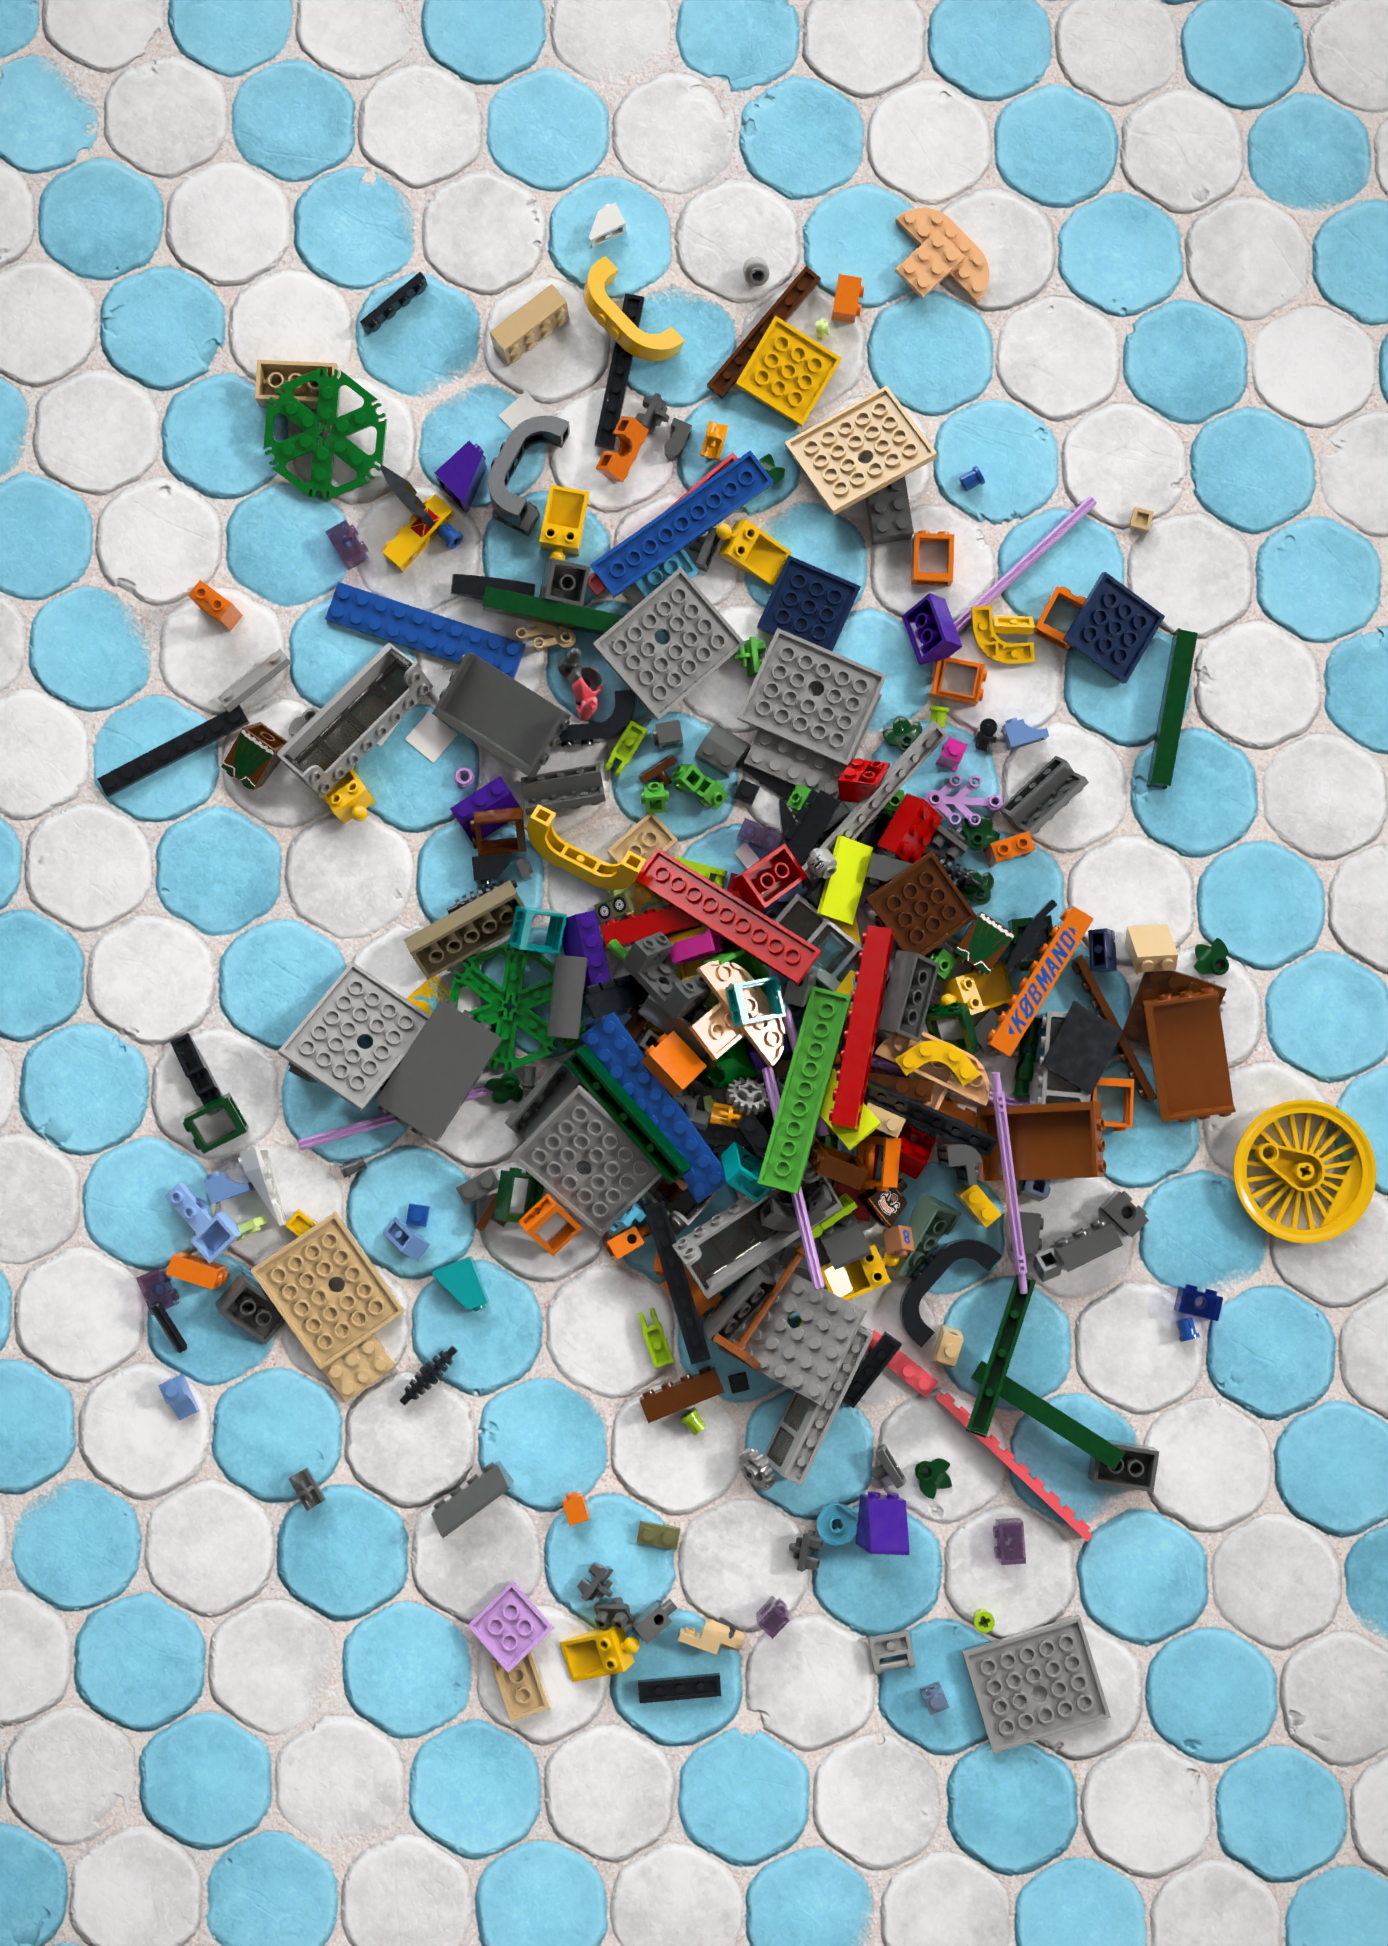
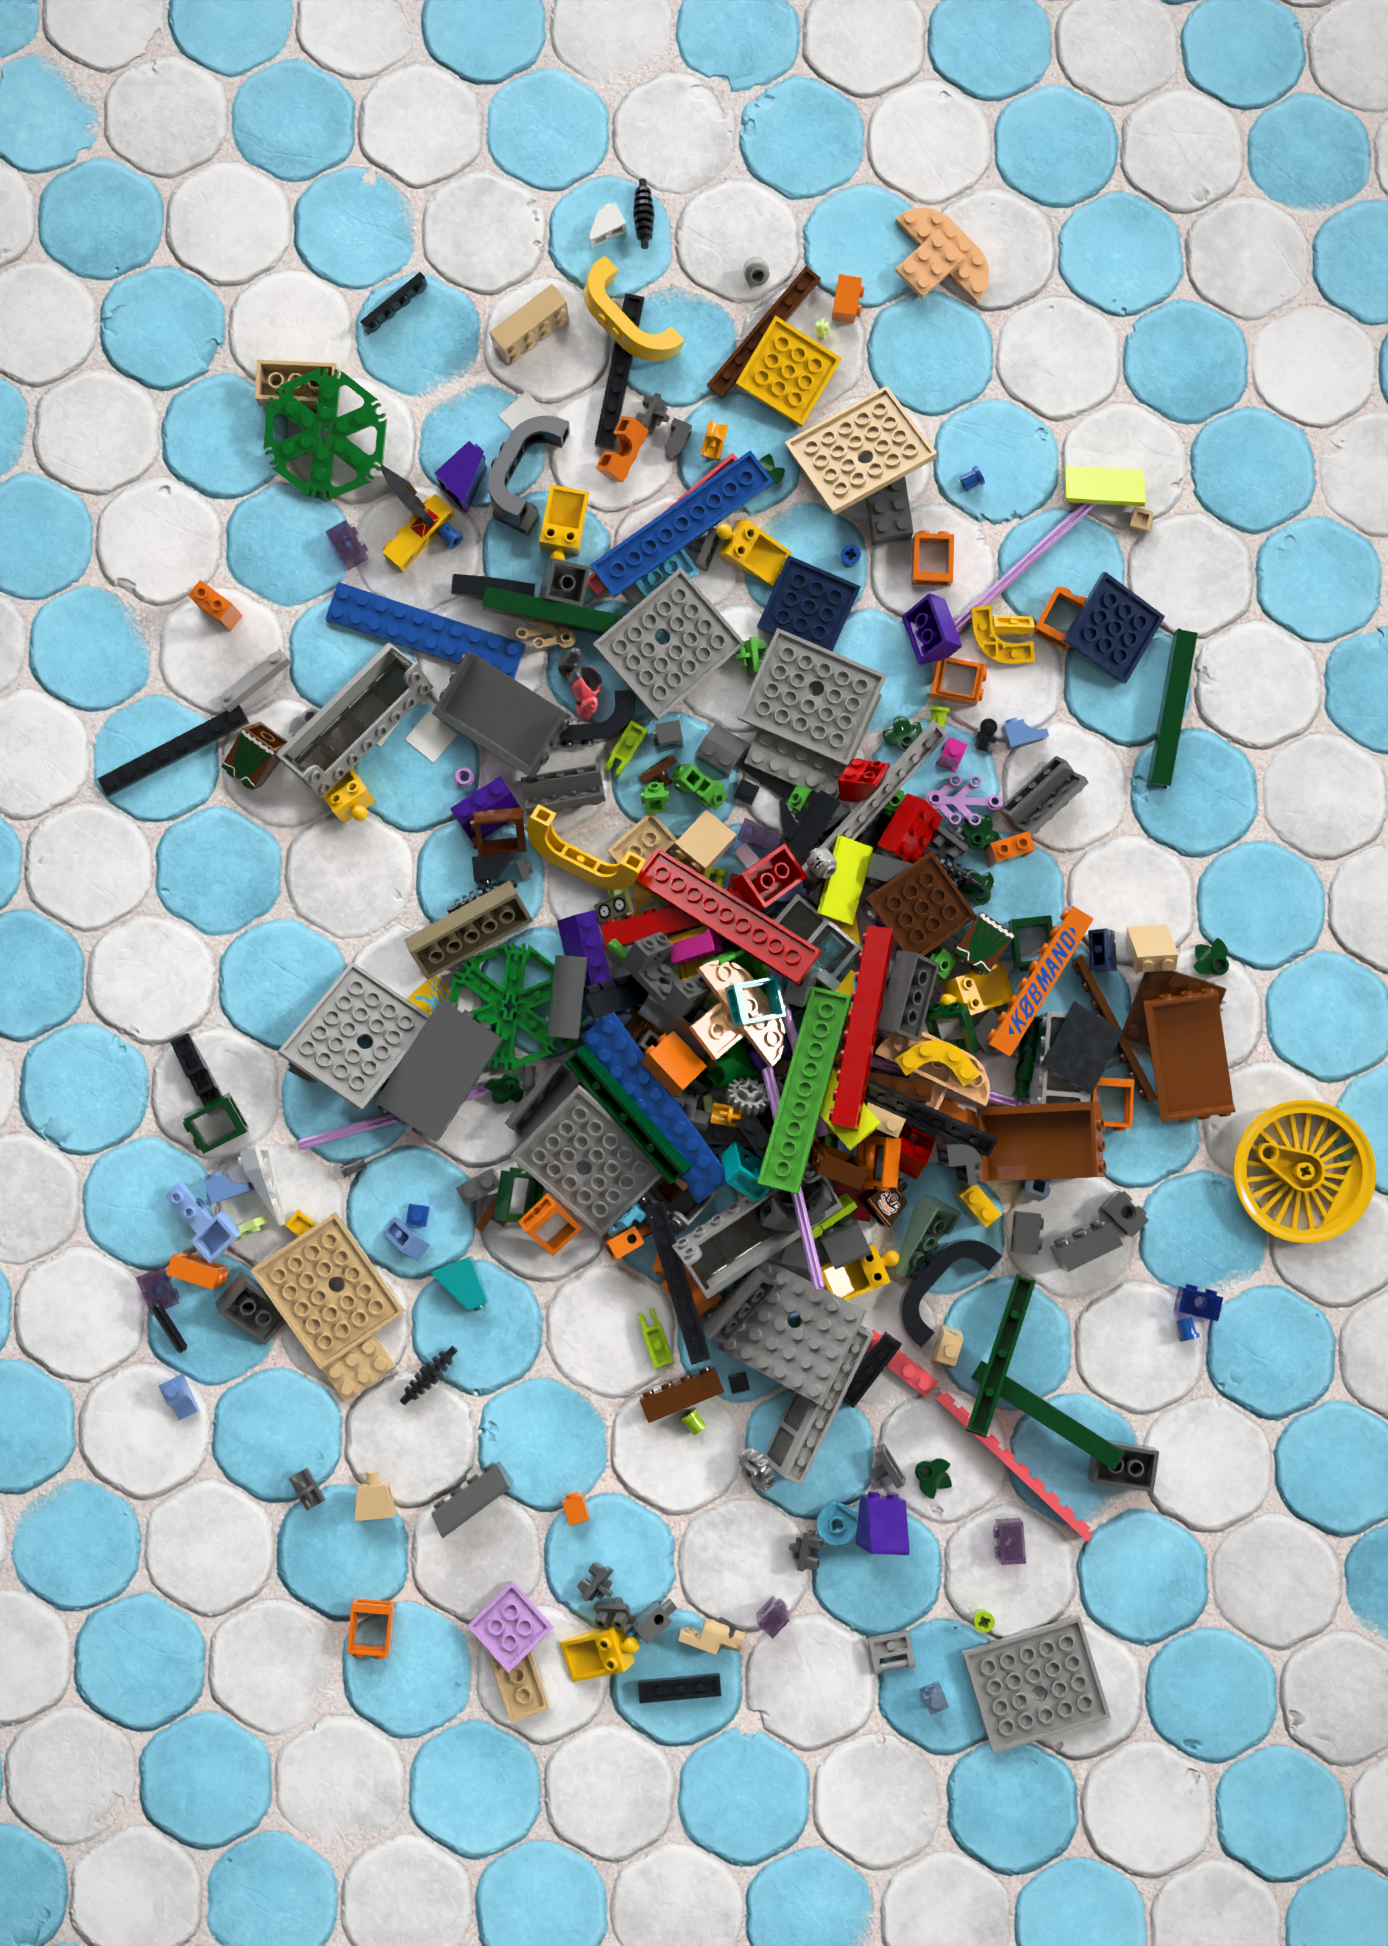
(374, 1499): none -> tan torso
(375, 1607): none -> orange window
(522, 925): teal window -> none
(643, 213): none -> black piece
(658, 1534): olive plate -> none
(704, 842): none -> tan brick
(738, 1348): dark orange tile -> none
(856, 554): none -> blue bush
(898, 1241): nougat brick -> none
(1009, 1182): lavender axle -> none
(1026, 941): black slope -> none
(1047, 1264): dark grey brick -> none
(1104, 486): none -> neon yellow tile

